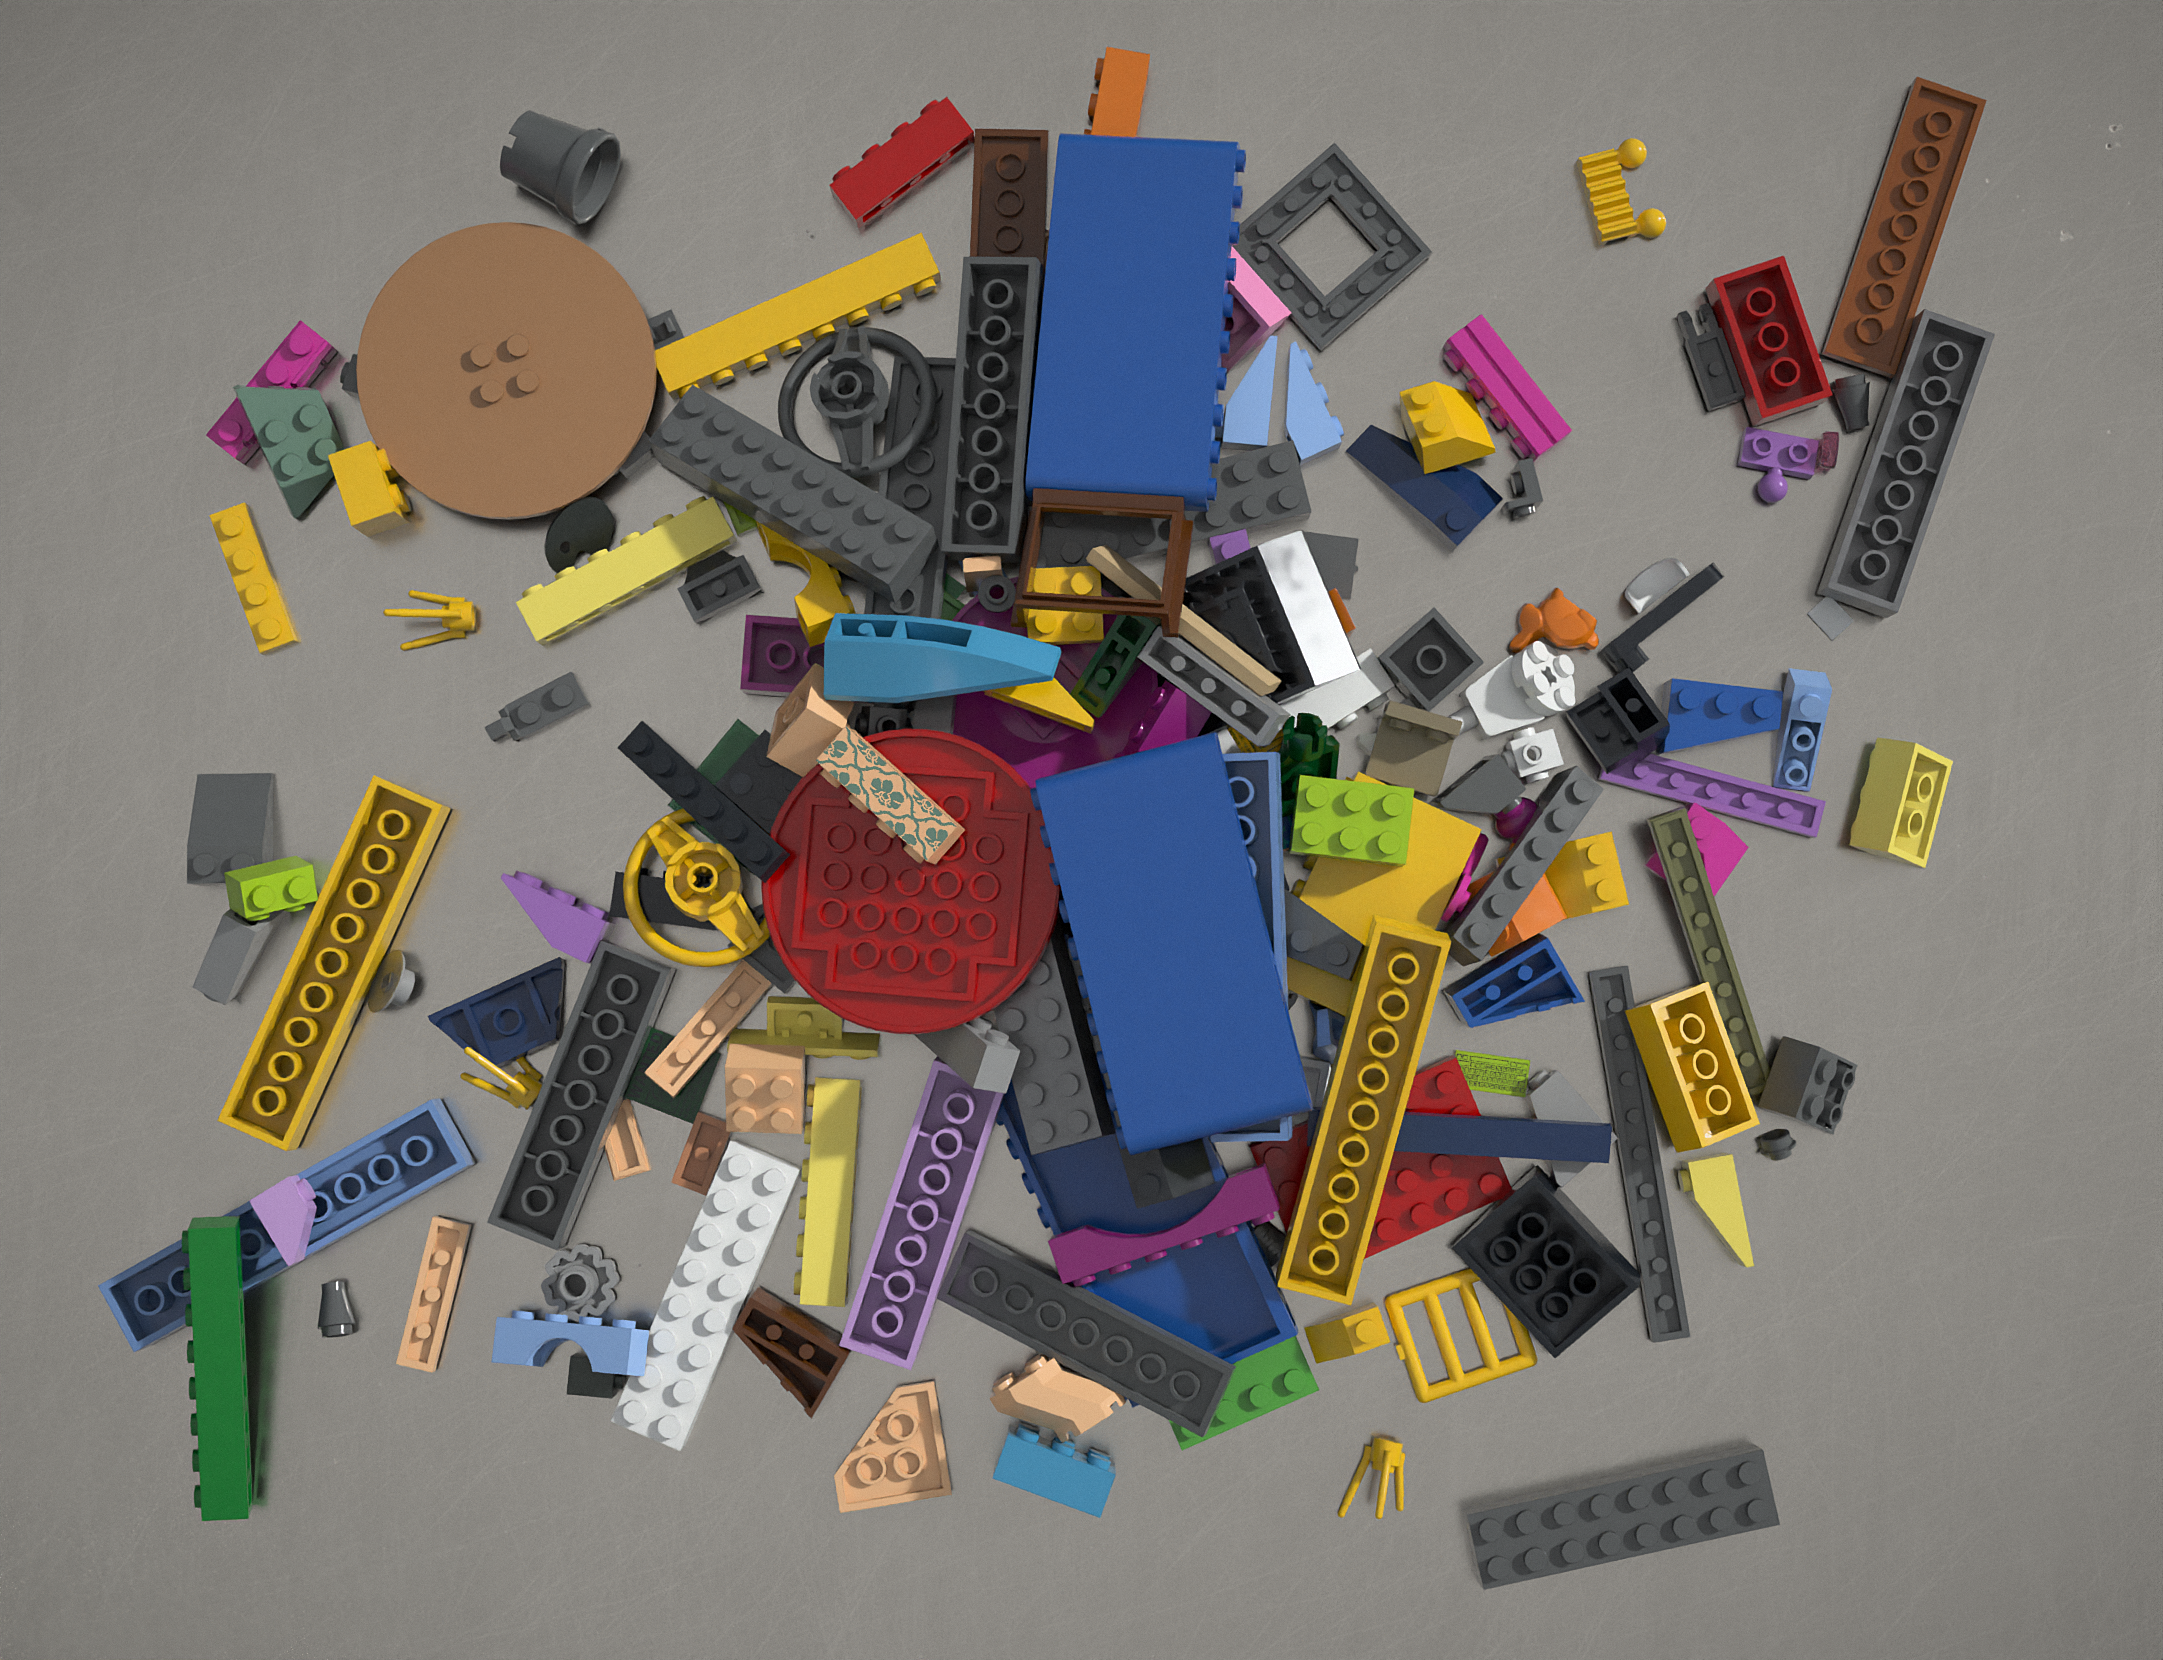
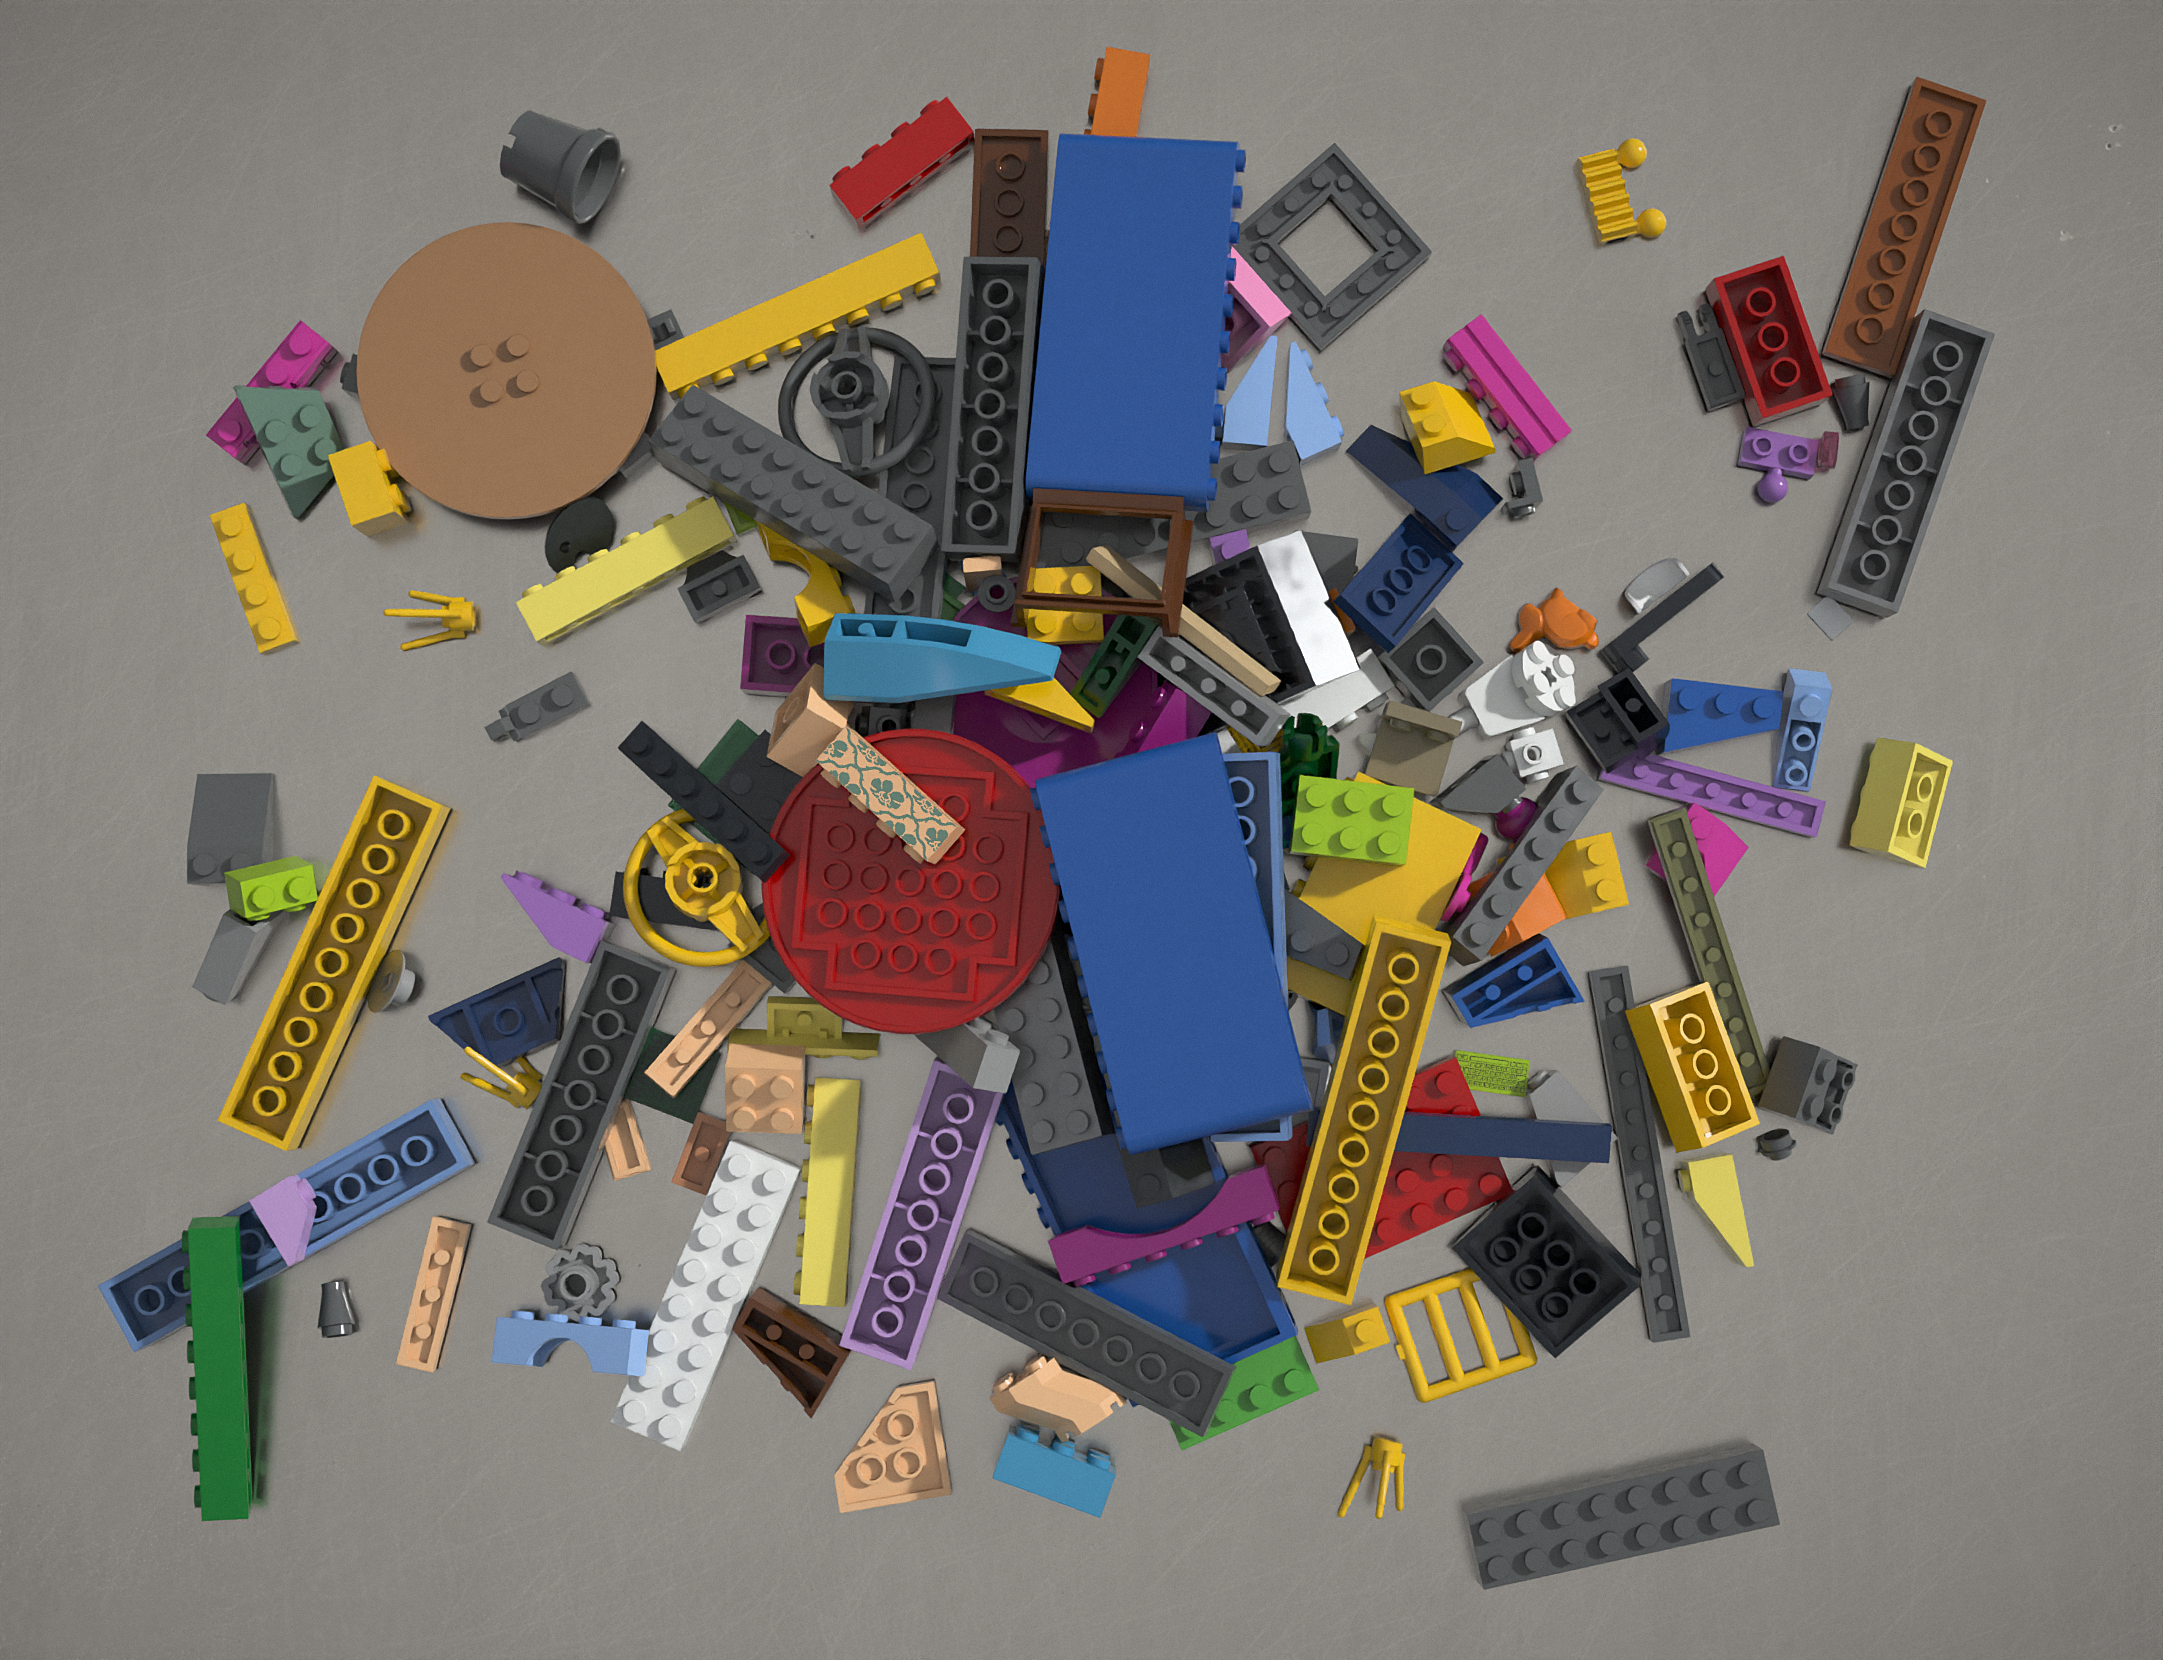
(585, 1382): pearl dark grey brick -> none
(1398, 583): none -> dark blue plate

